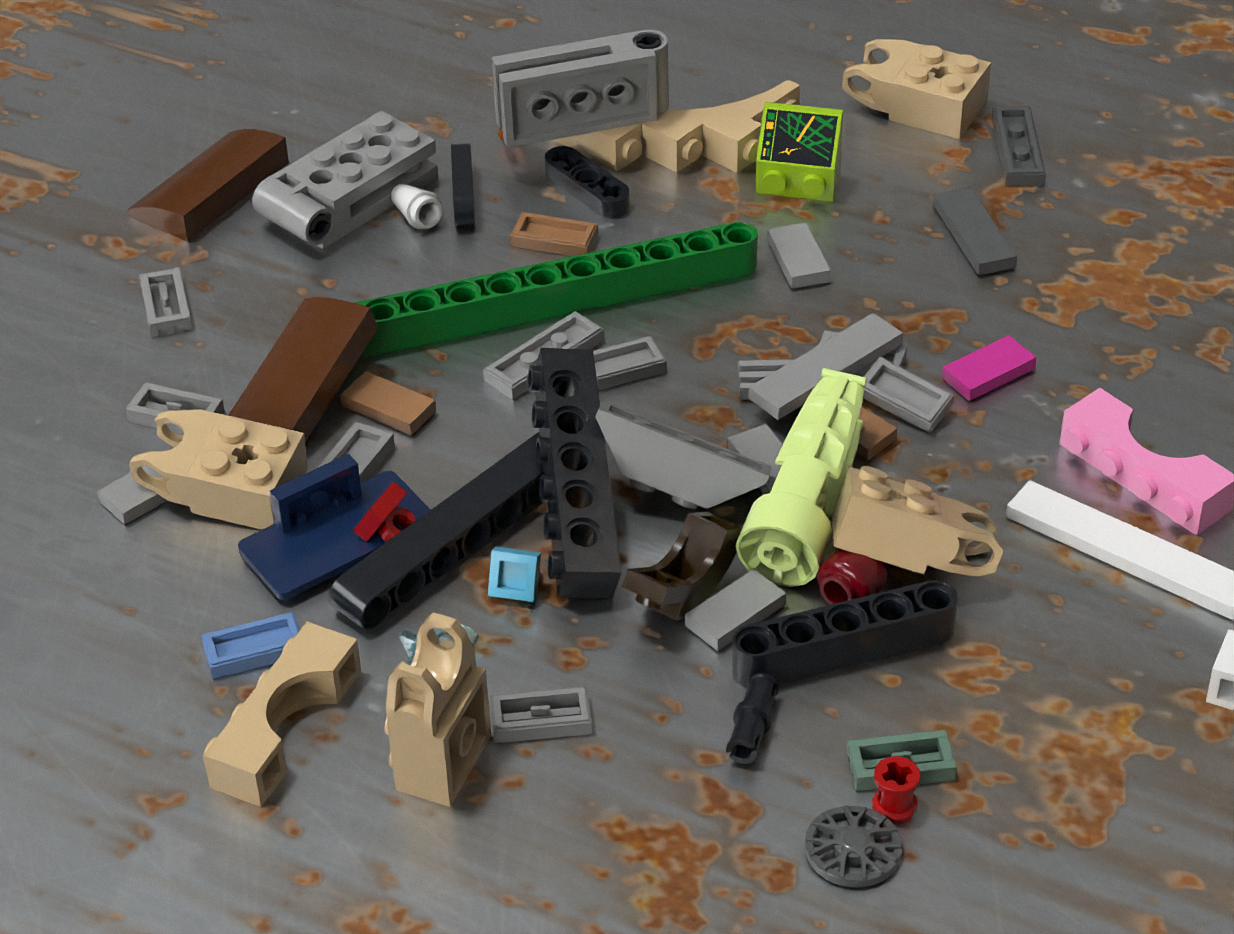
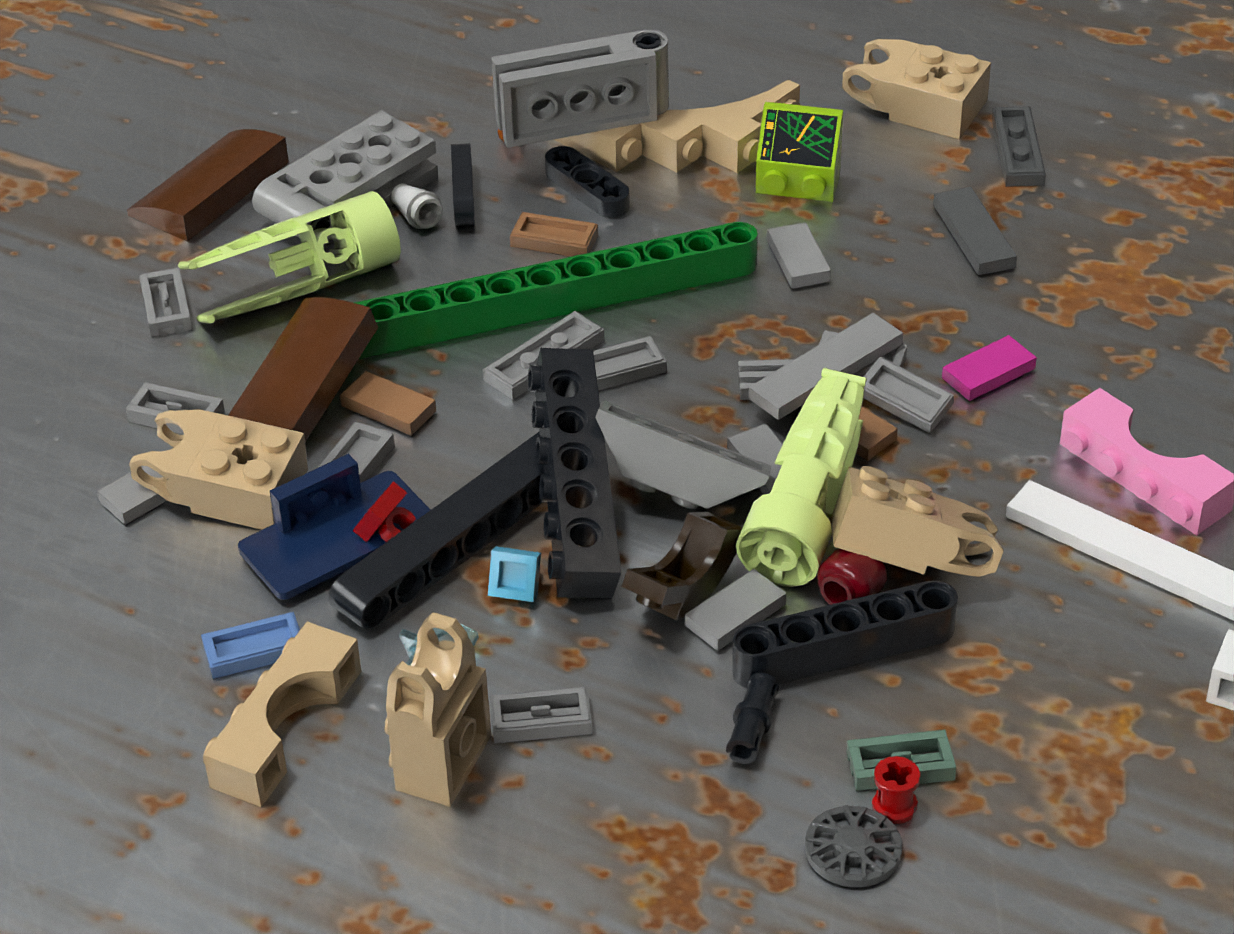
(361, 235): none -> yellowish green piece

